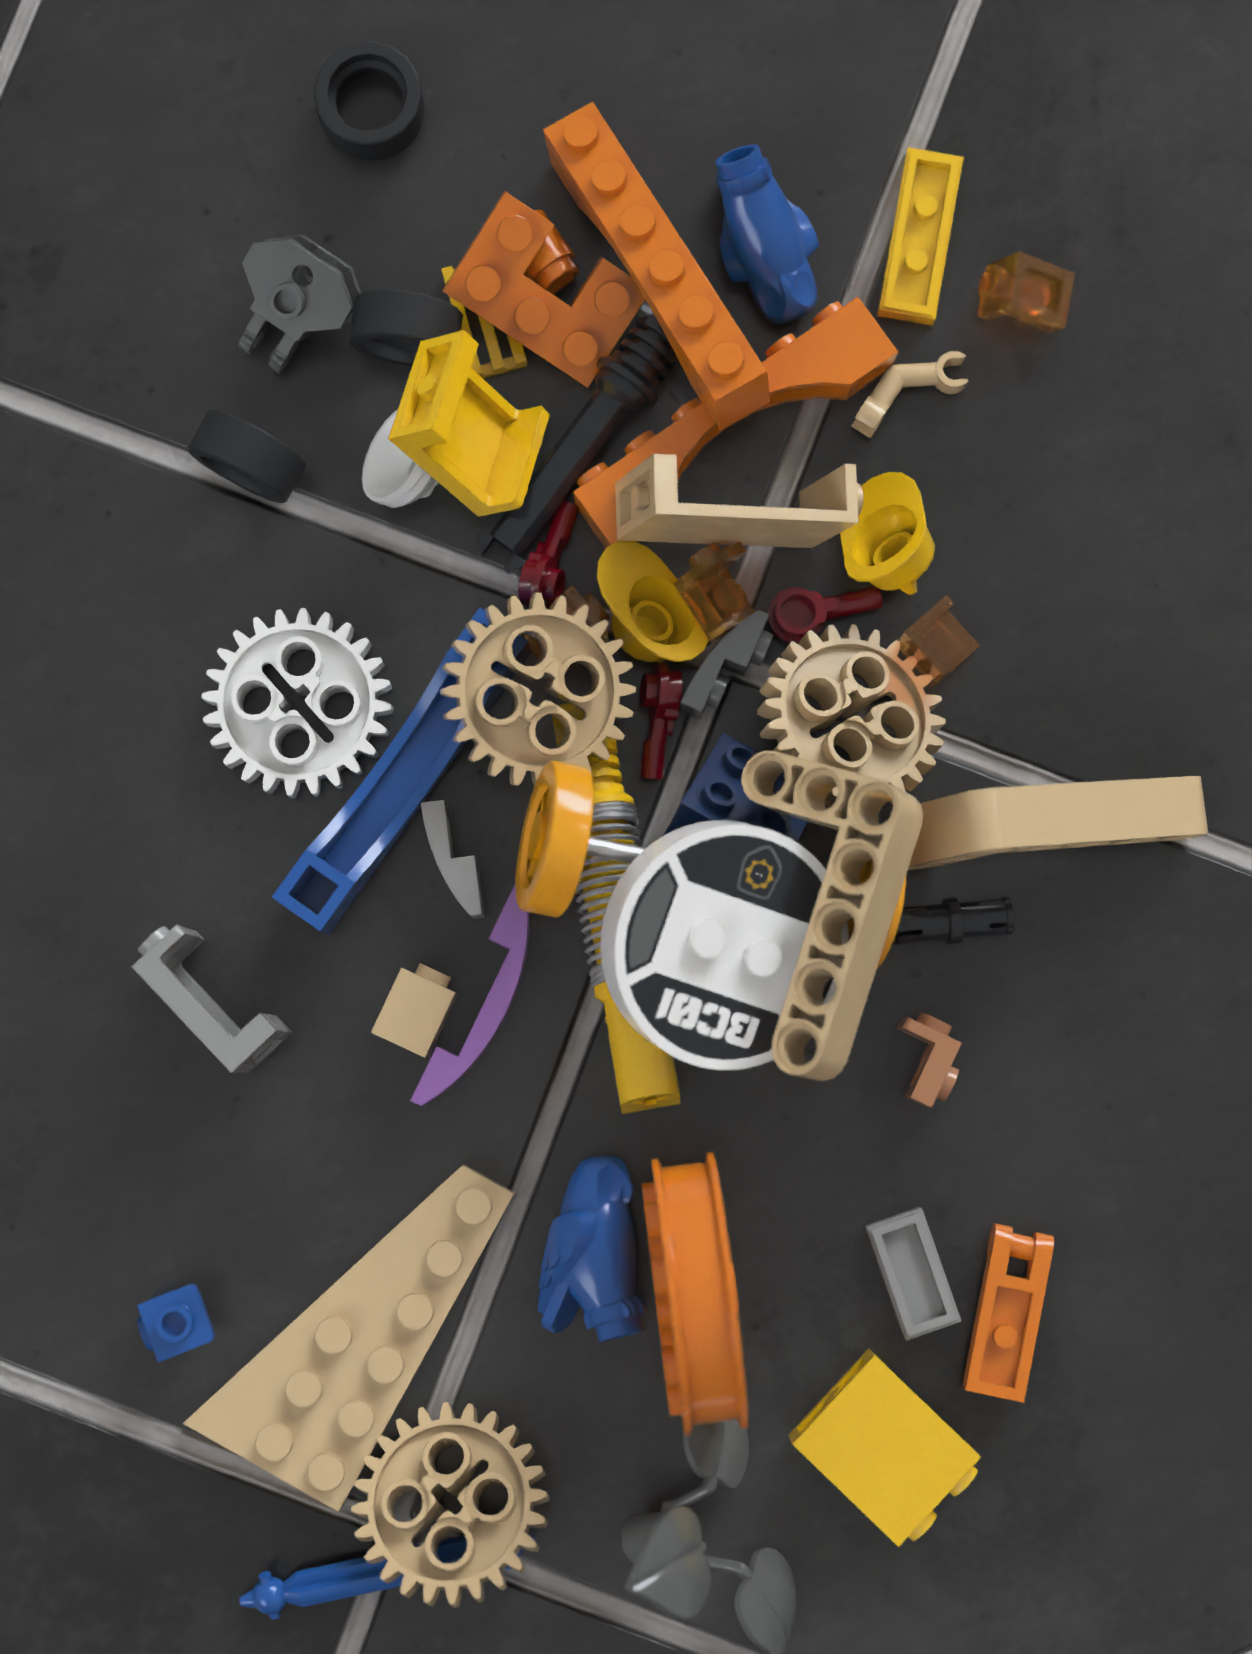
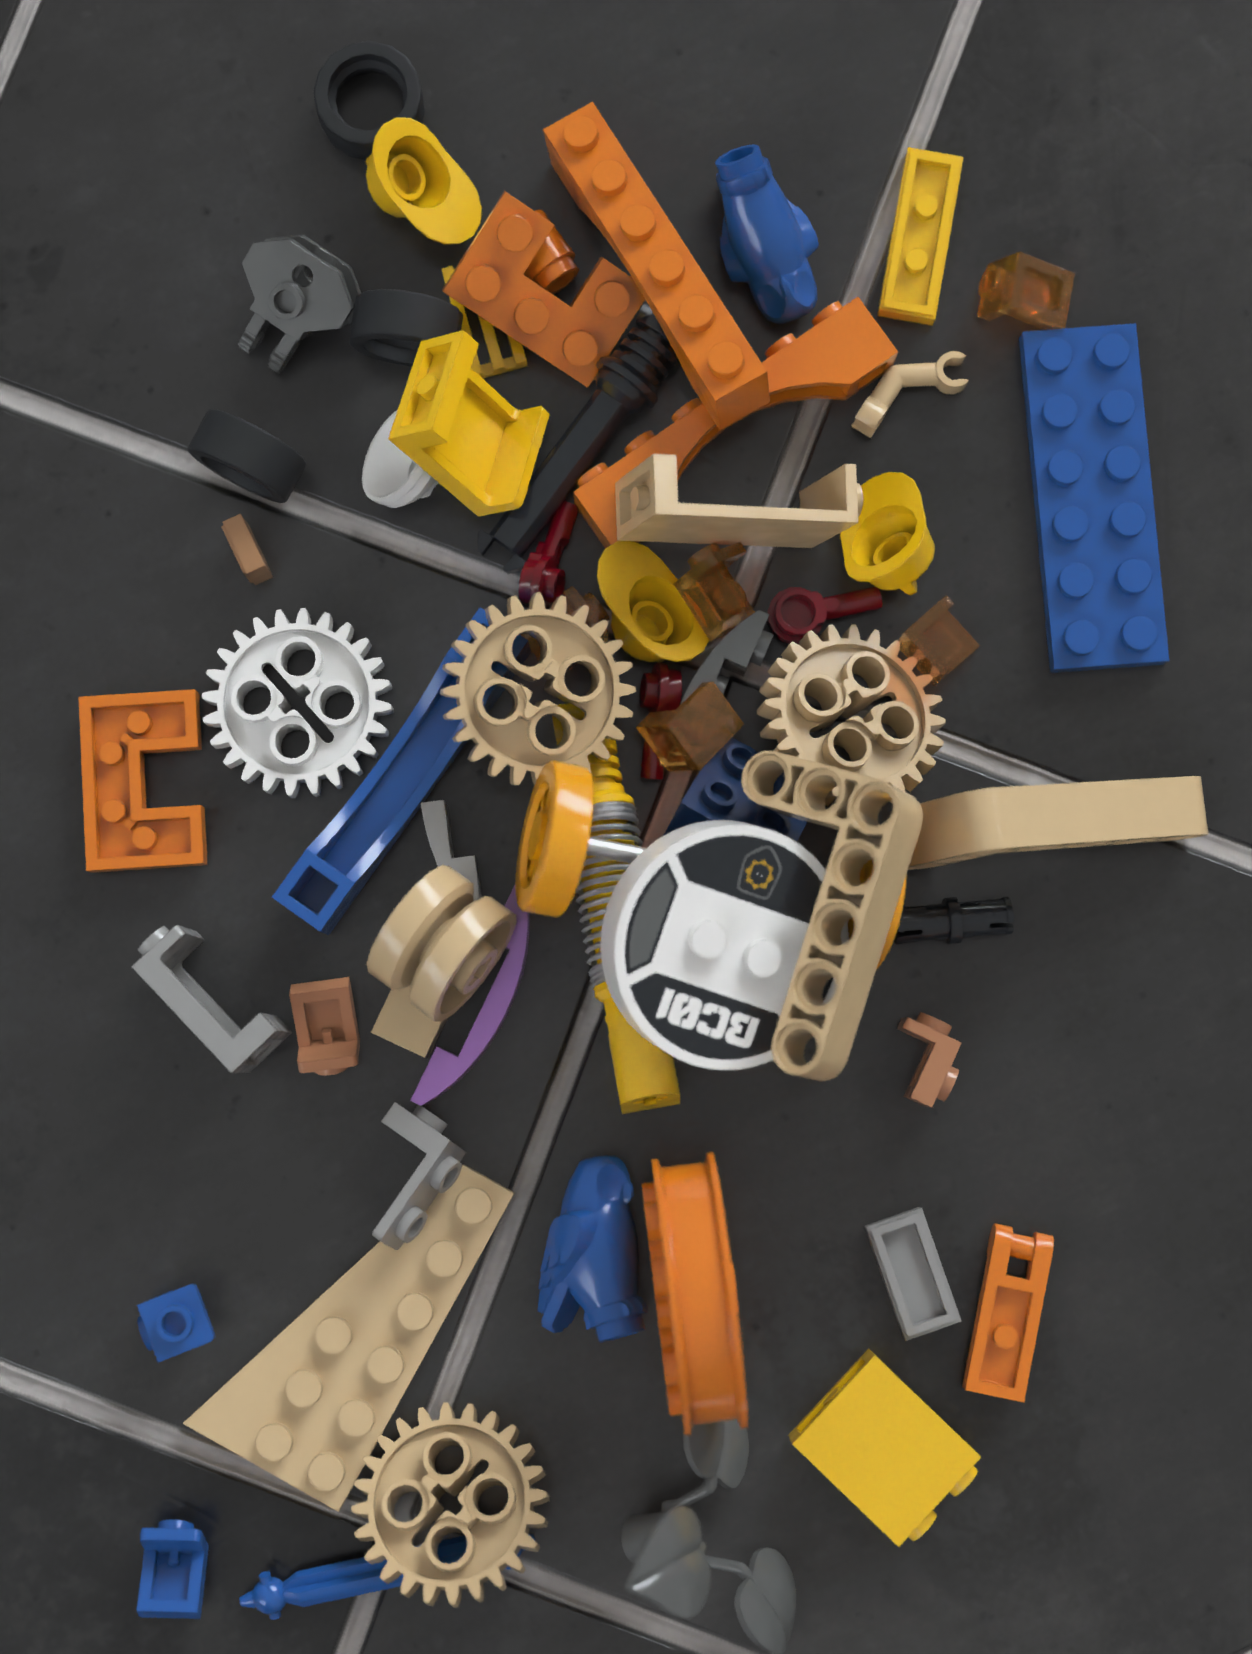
(113, 742): none -> orange plate
(172, 1571): none -> blue bracket
(246, 549): none -> medium nougat tile
(325, 1026): none -> nougat bracket
(421, 182): none -> yellow piece
(433, 1175): none -> light grey bracket
(441, 942): none -> tan wheel
(693, 732): none -> clear orange panel
(1093, 498): none -> blue plate

